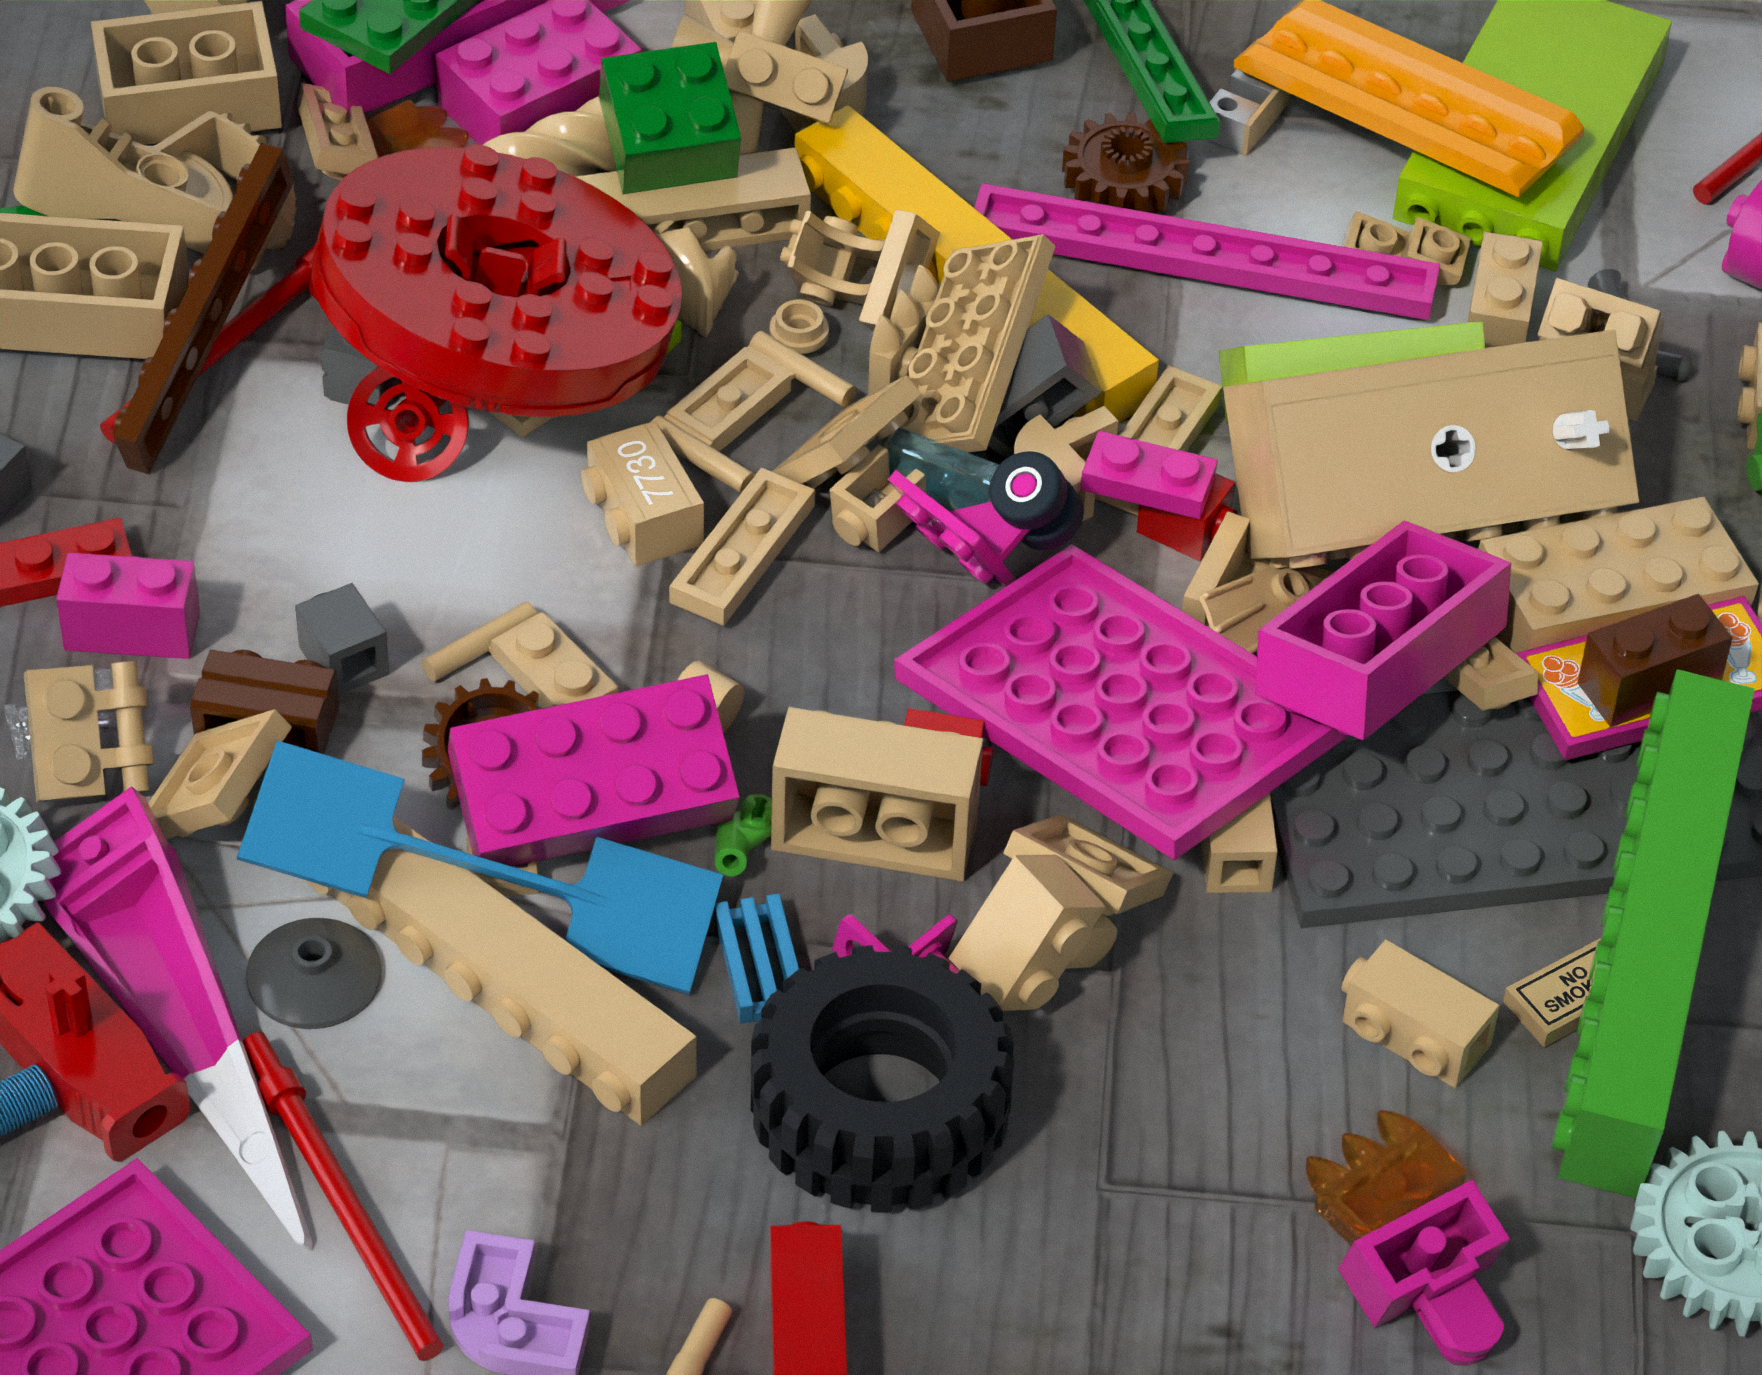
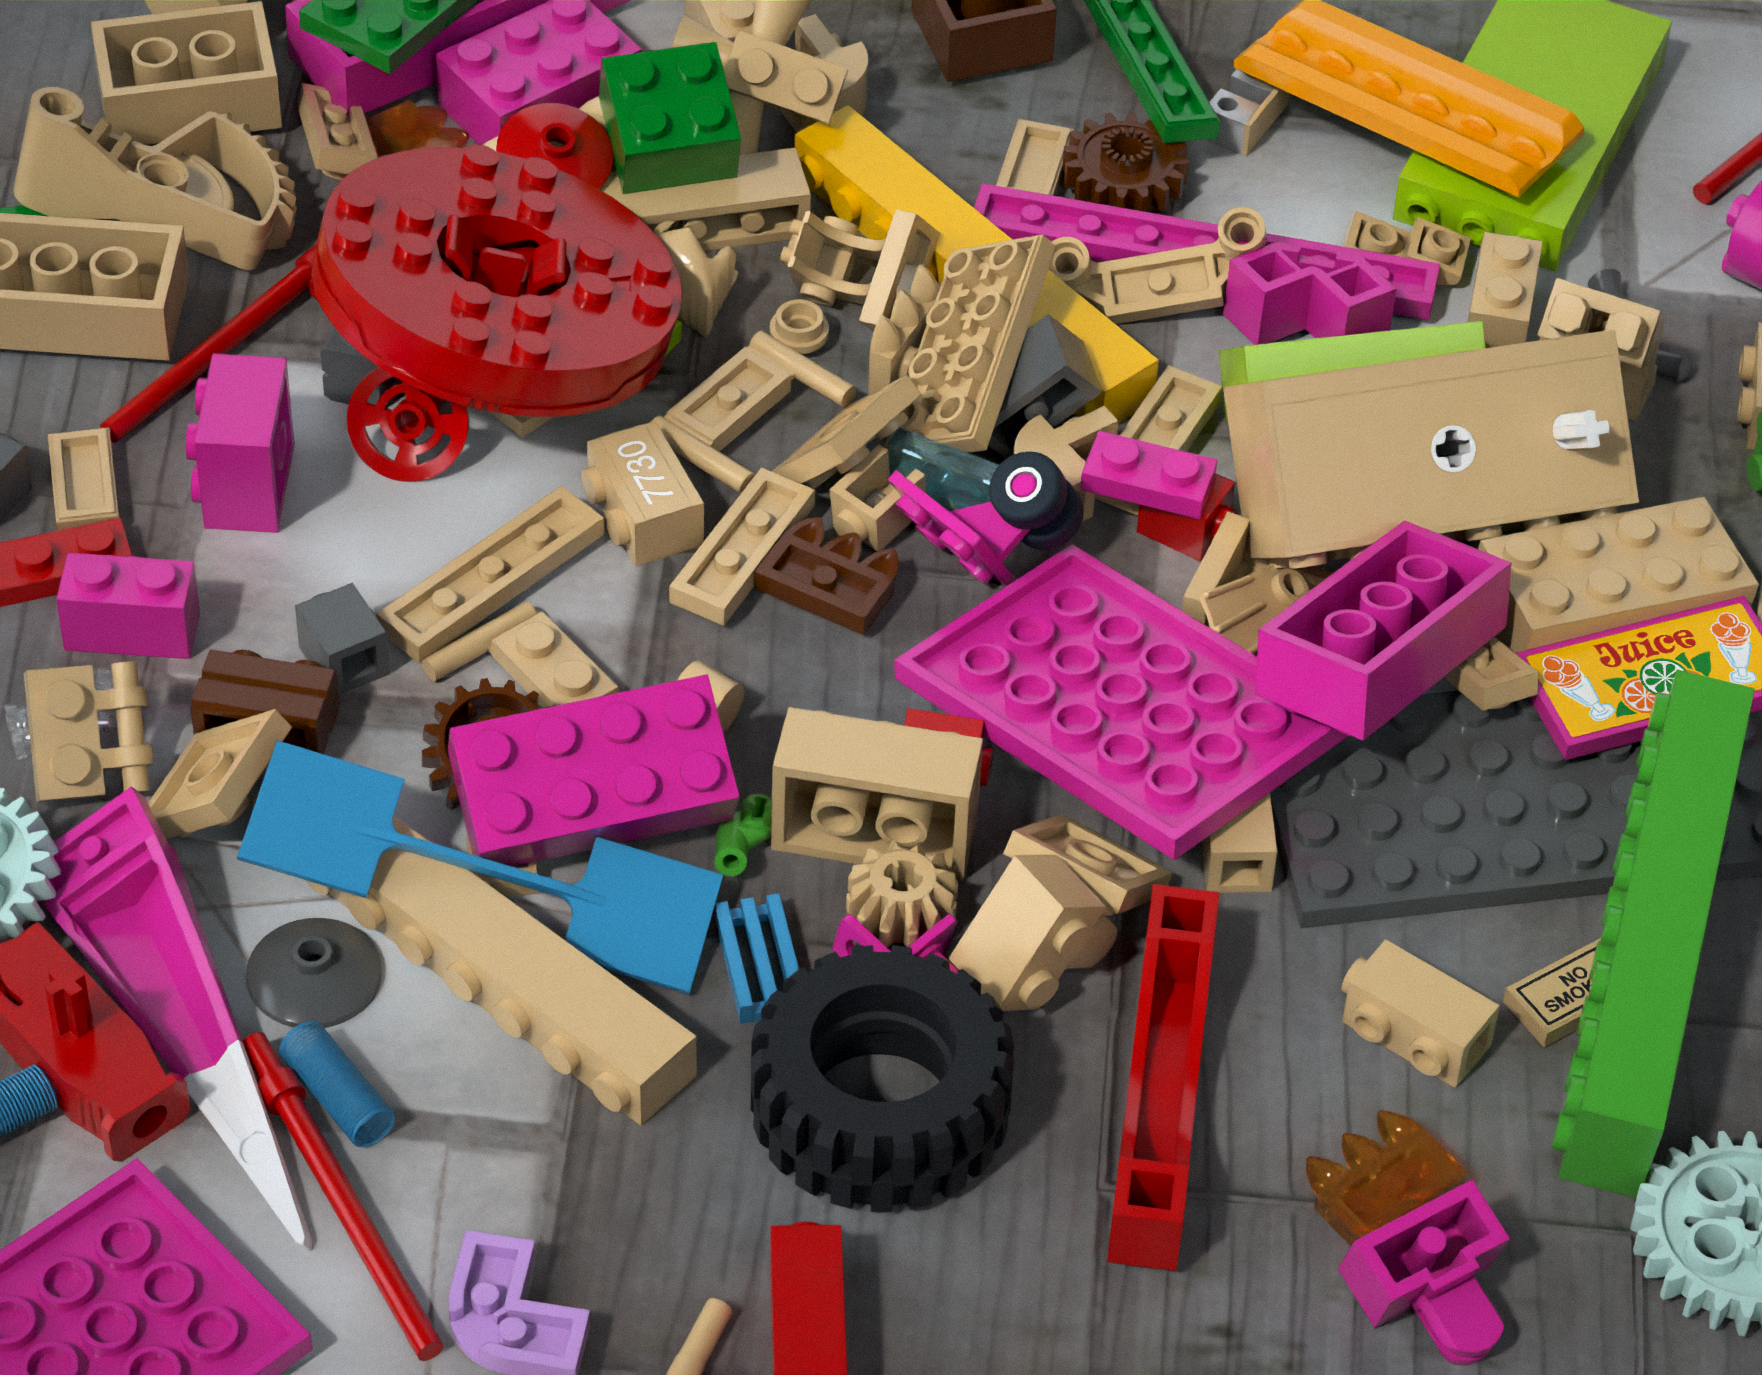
(83, 477): none -> tan tile
(210, 295): reddish brown plate -> none
(242, 442): none -> dark pink brick
(329, 1101): none -> dark azure piece
(490, 574): none -> tan plate
(586, 148): none -> red dish
(828, 577): none -> reddish brown plate
(901, 893): none -> tan gear
(1035, 158): none -> tan tile
(1163, 280): none -> tan plate
(1163, 1079): none -> red arch
(1285, 292): none -> dark pink brick
(1640, 657): reddish brown brick -> none

